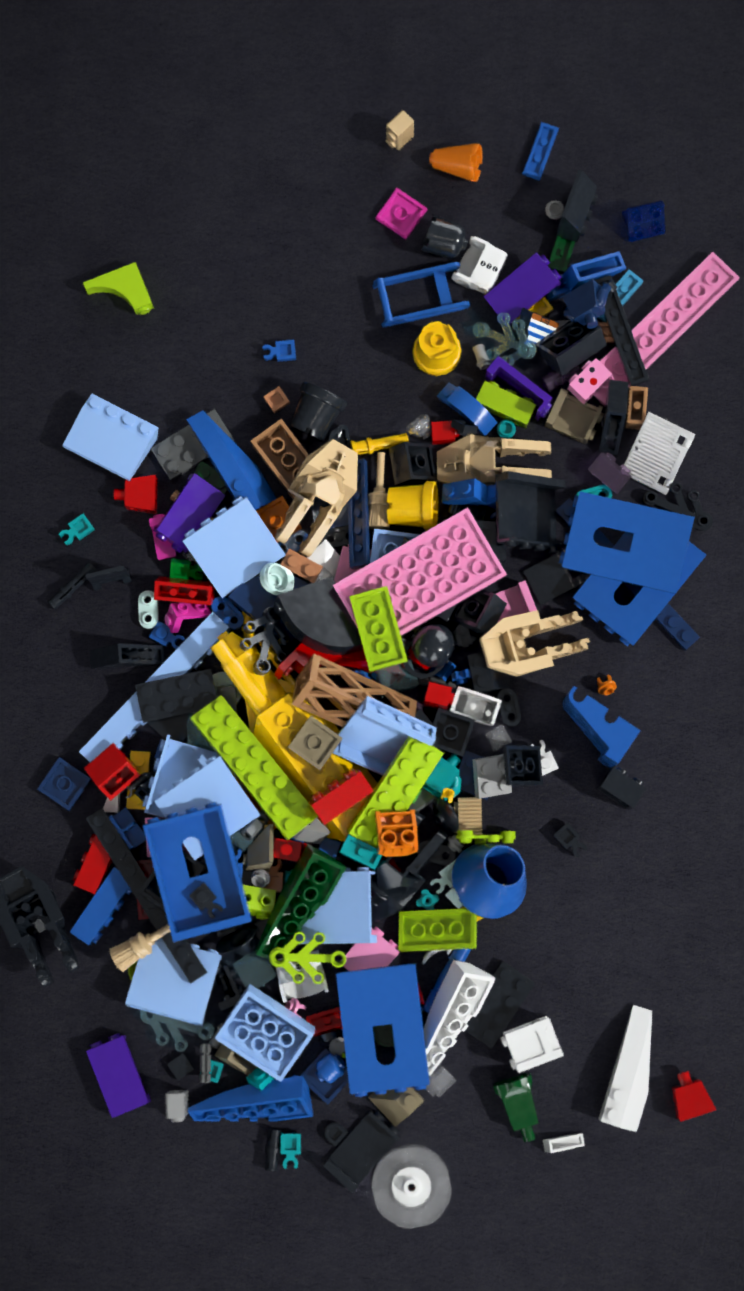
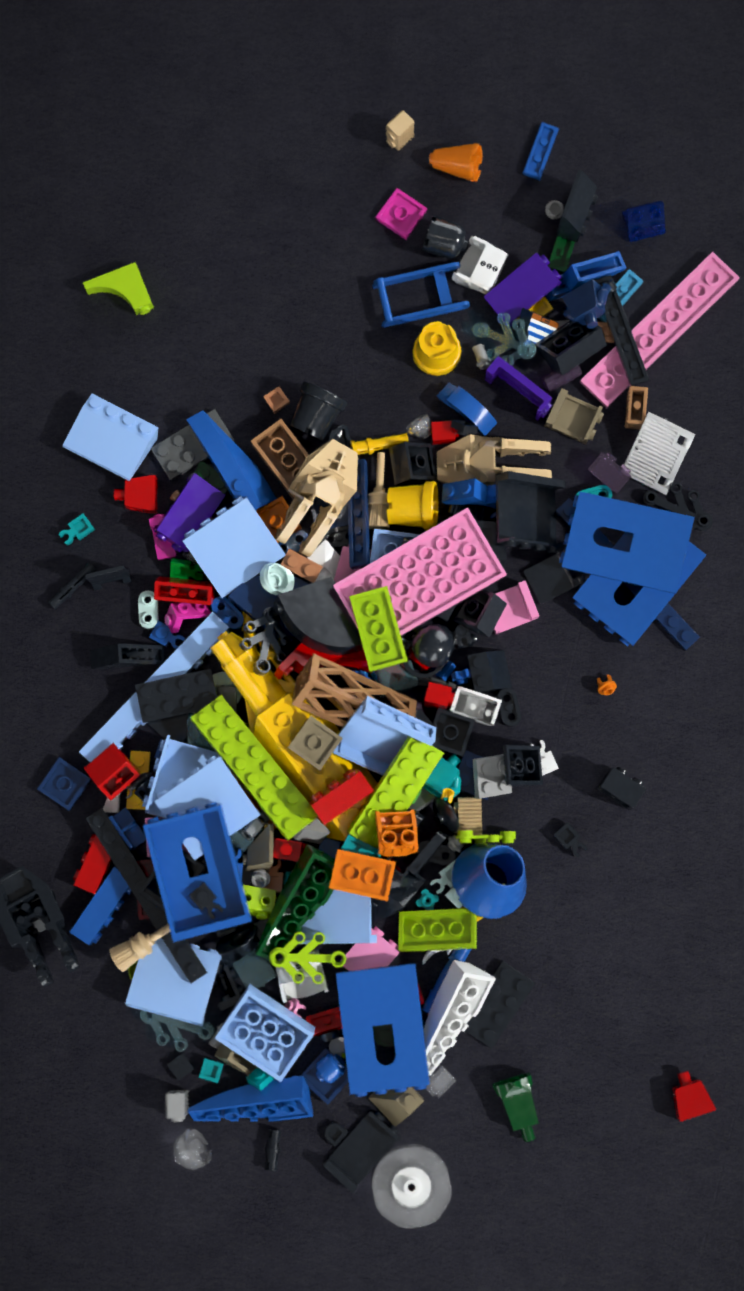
(117, 1075): dark purple panel -> none
(191, 1150): none -> clear cylinder
(205, 1063): dark grey axle -> none
(283, 351): blue plate -> none
(290, 1146): teal plate -> none
(362, 875): none -> orange plate
(498, 738): clear brick -> none
(506, 404): lime brick -> none
(506, 429): teal plate -> none
(506, 649): tan connector -> none
(532, 1044): white container -> none
(563, 1143): white piece -> none
(589, 380): bright pink brick -> none
(610, 739): blue panel -> none
(614, 416): black arch -> none
(630, 1075): white wedge -> none

